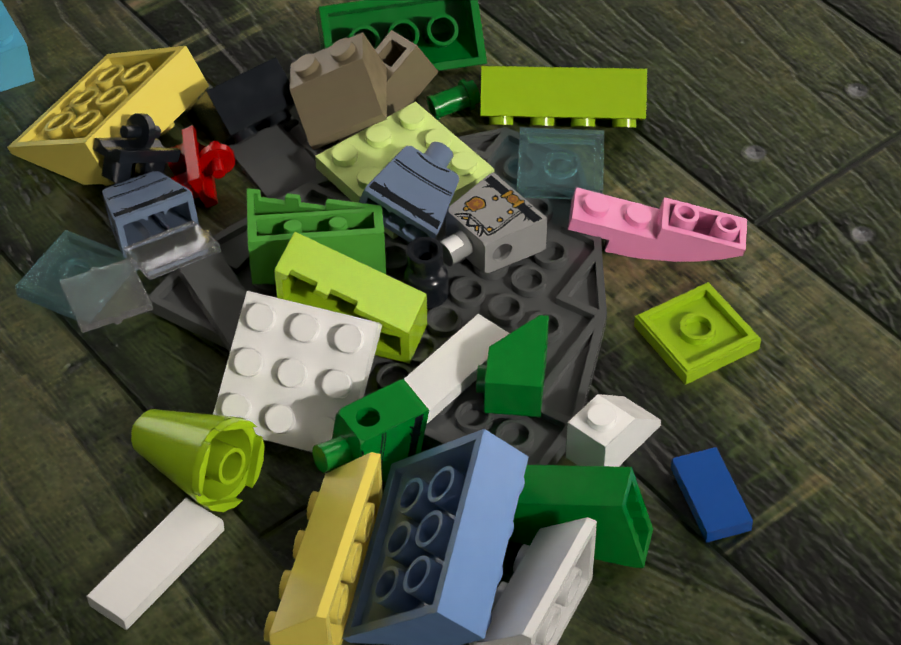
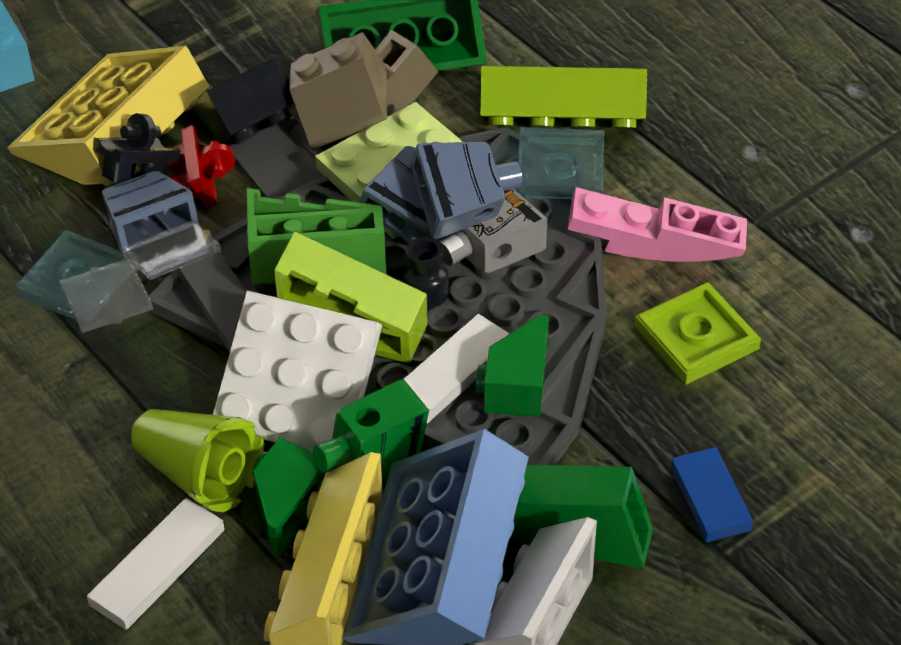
(283, 489): none -> green slope
(454, 99): green pin -> none
(461, 184): none -> sand blue torso
(608, 431): white slope -> none

